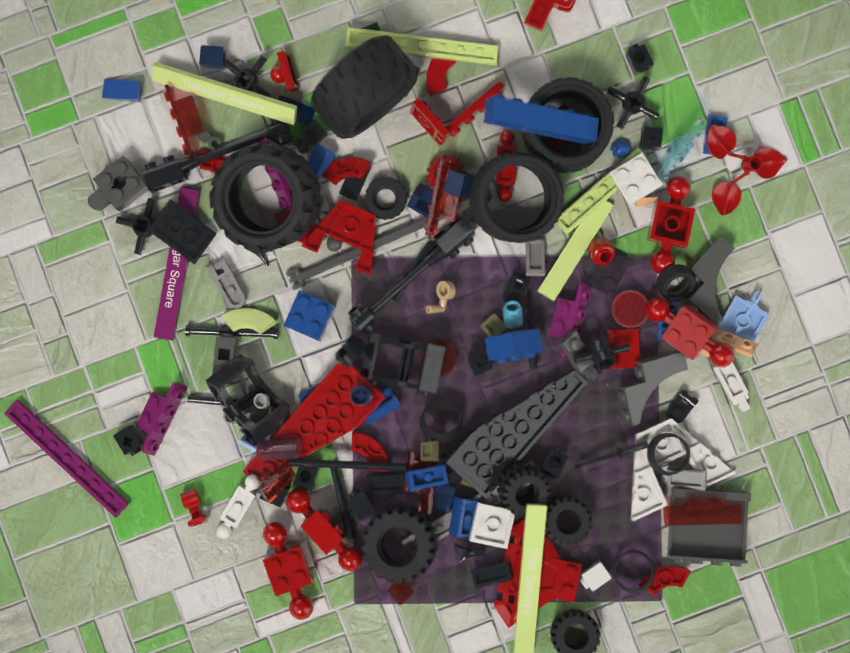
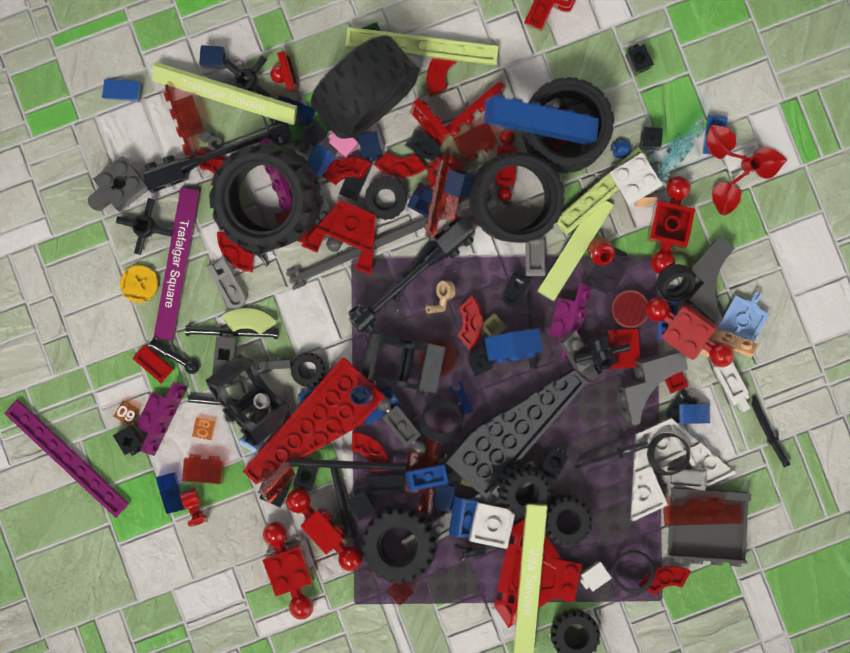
(126, 412): none -> clear orange tile
(139, 284): none -> yellow tile
(153, 364): none -> red tile
(170, 492): none -> clear blue slope
(182, 231): black tile -> none
(191, 366): none -> black pin
(203, 428): none -> clear orange tile
(203, 470): none -> clear red brick
(235, 253): none -> red tile
(238, 506): white plate -> none
(279, 363): none -> dark grey plate
(279, 449): brick -> none
(308, 357): none -> black tyre
(309, 316): blue brick -> none
(344, 147): none -> bright pink brick
(350, 351): black piece -> none
(370, 146): none -> dark blue brick
(400, 167): none -> red tile
(402, 426): none -> dark grey plate
(428, 150): none -> black plate
(430, 451): olive tile -> none
(464, 404): none -> clear blue plate
(472, 322): none -> red tile
(475, 141): none -> clear red brick
(492, 574): black tile -> none
(512, 315): medium azure brick -> none
(637, 96): black bar -> none
(676, 382): none -> red tile
(694, 413): none -> blue slope
(768, 432): none -> black sword

